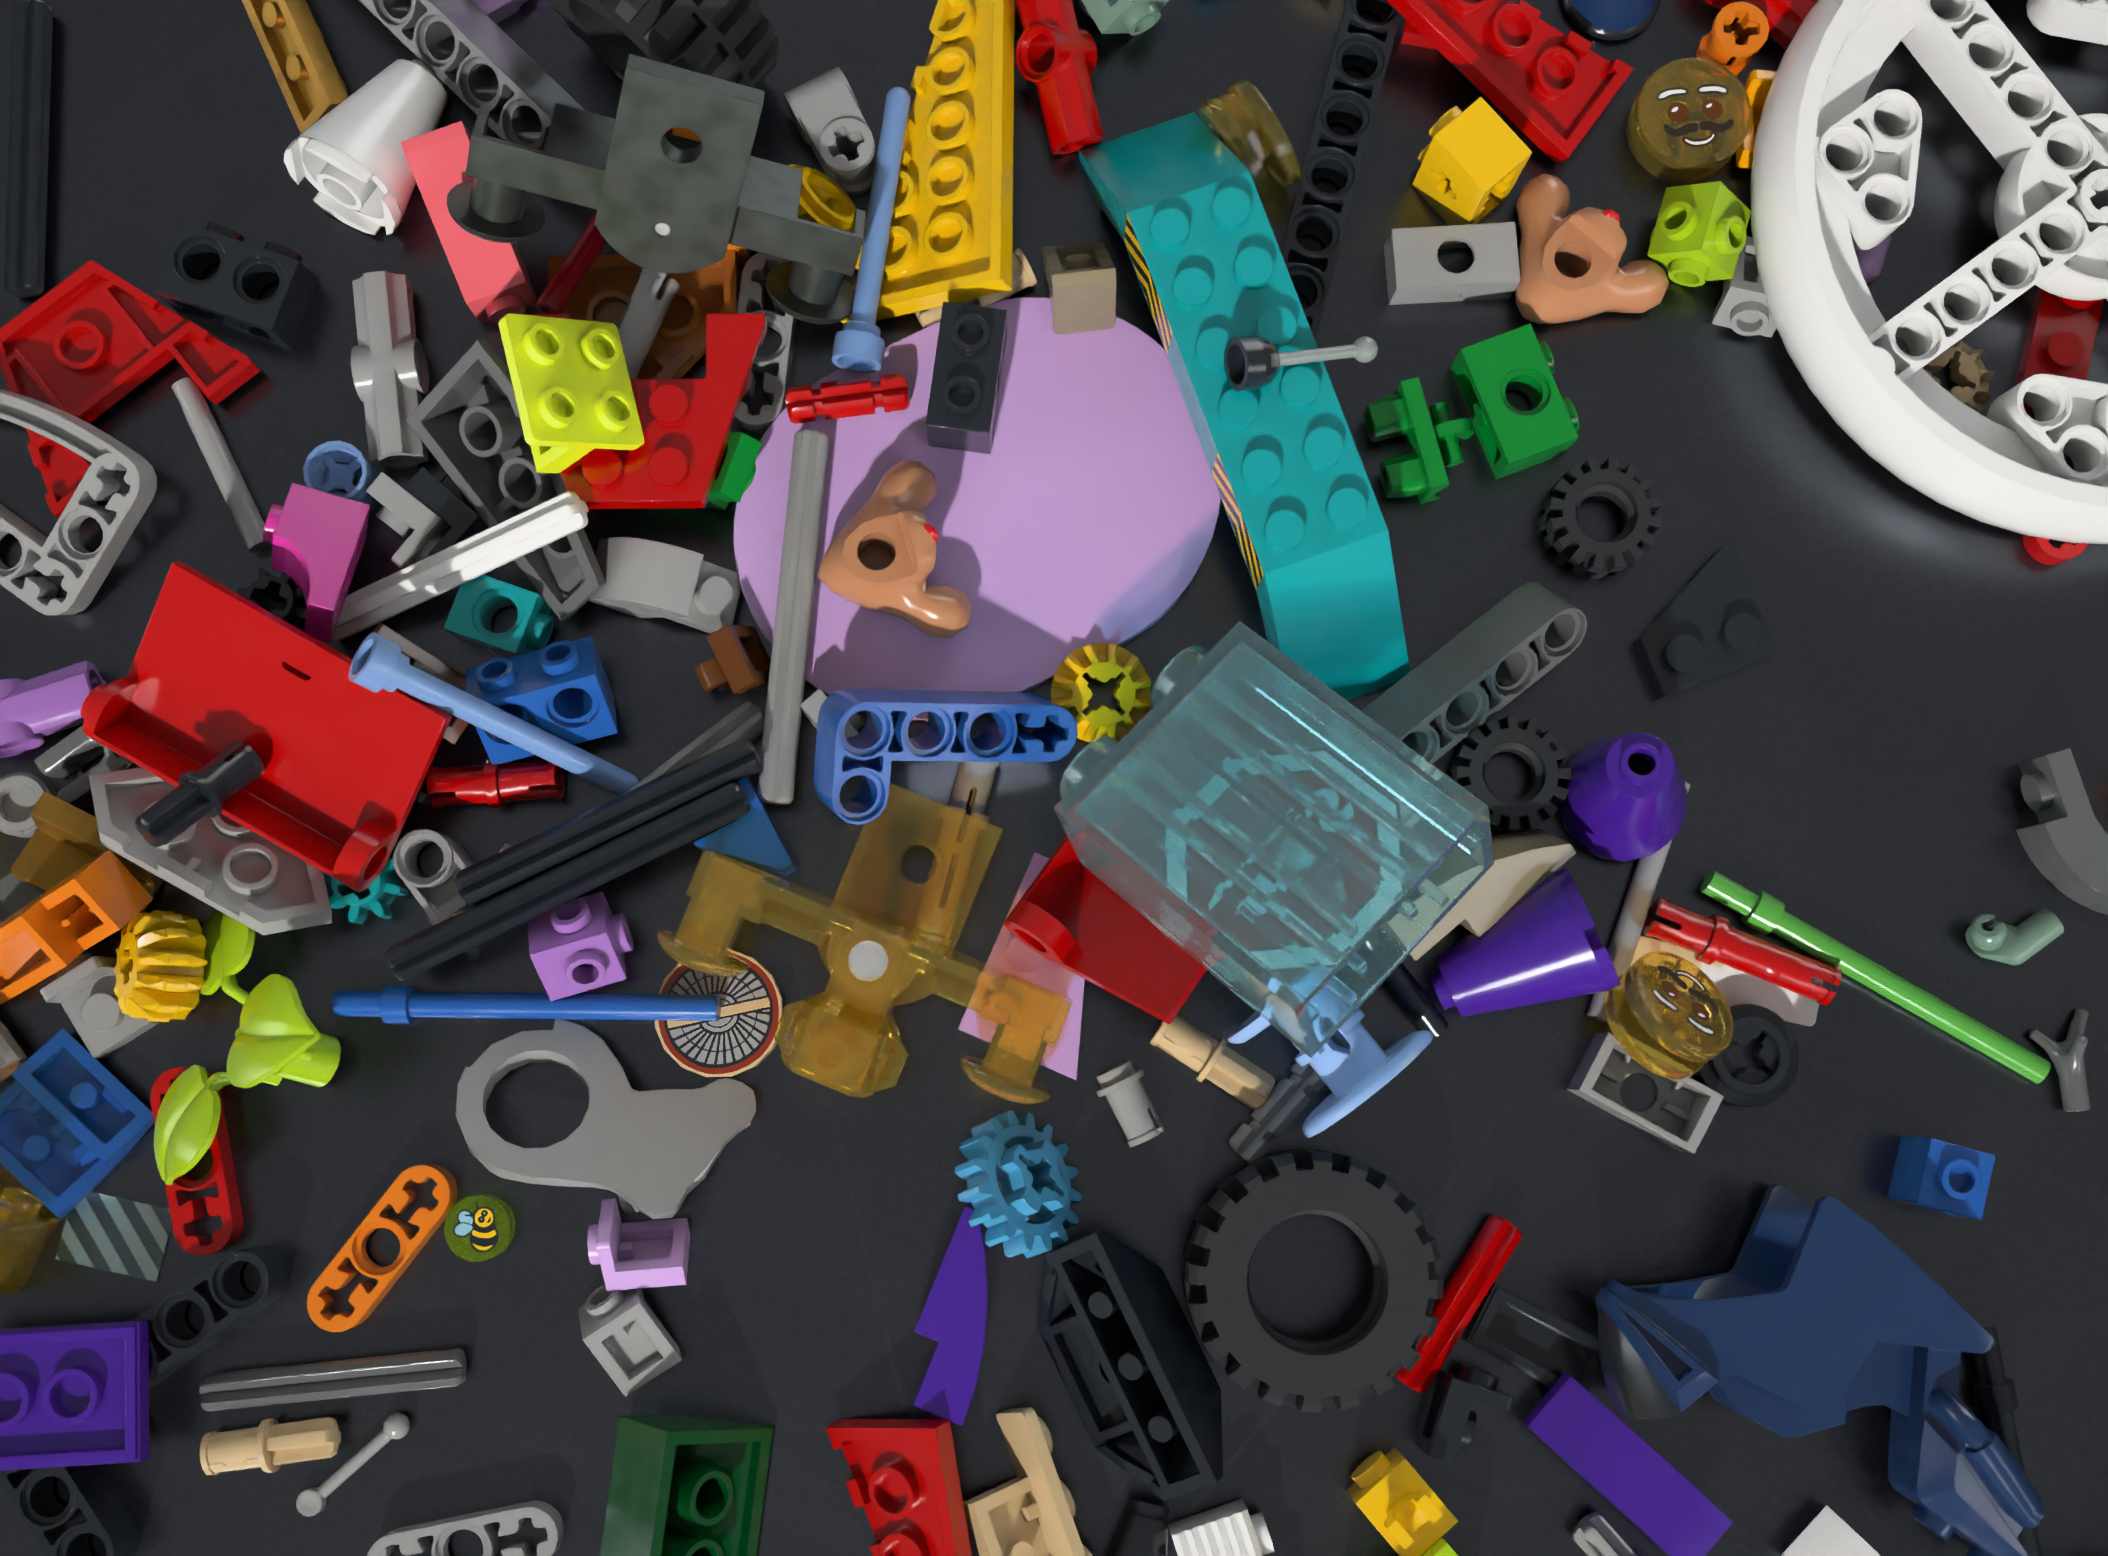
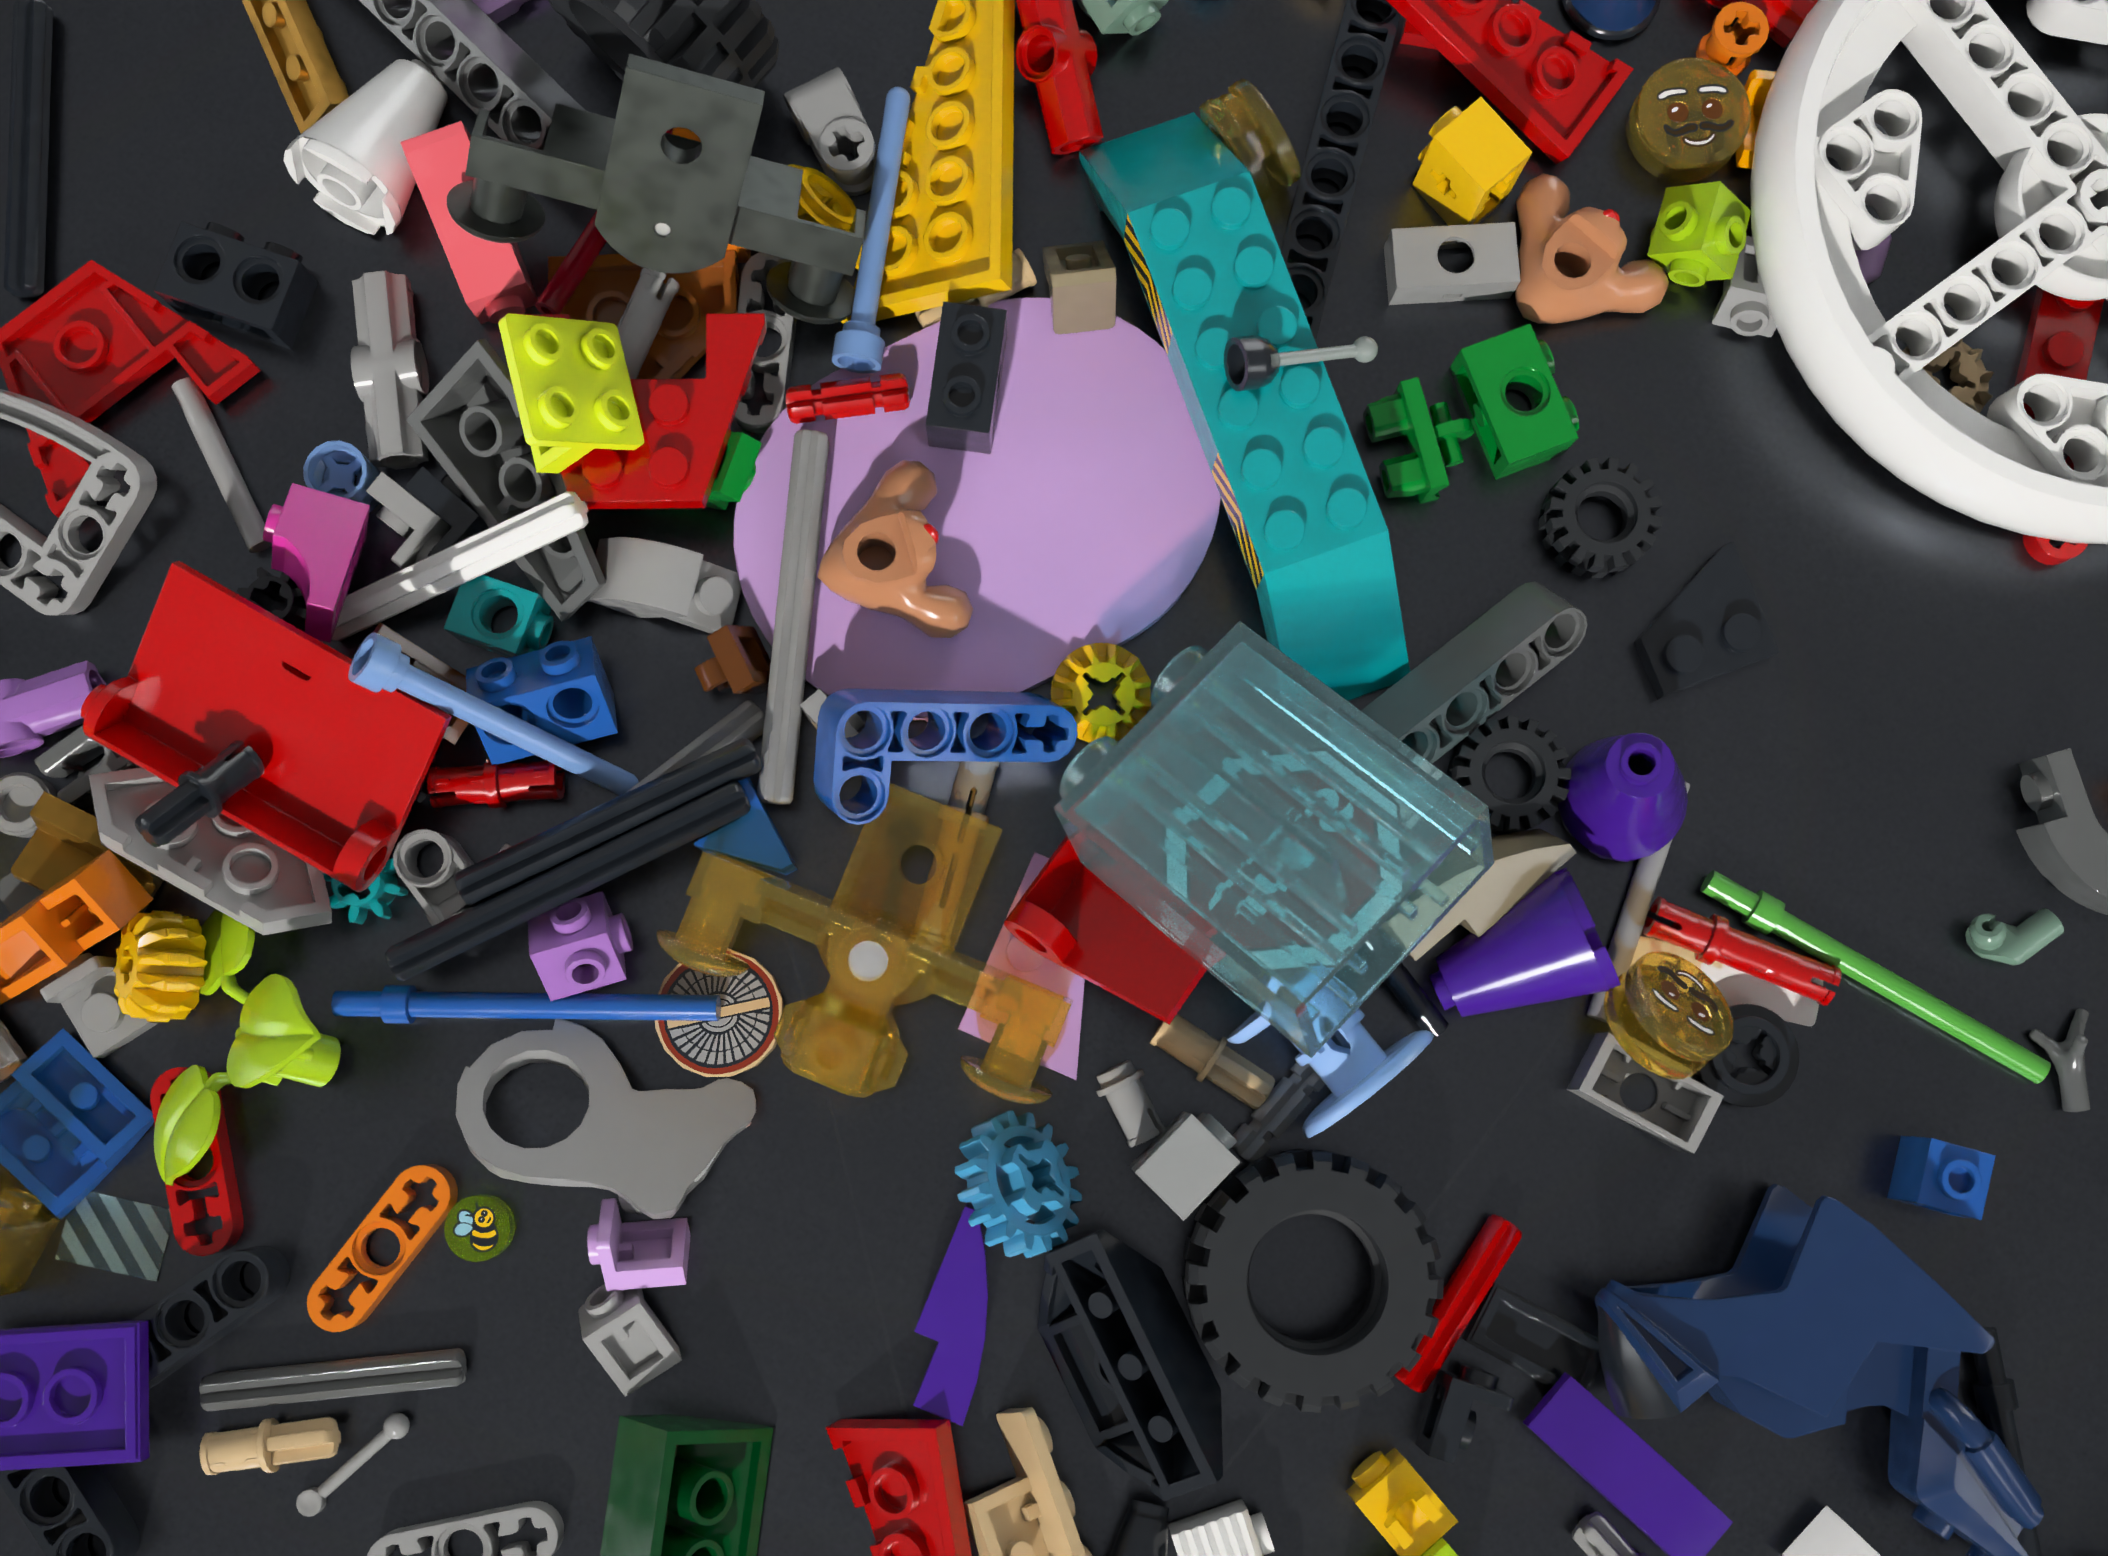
(1187, 1161): none -> light grey brick

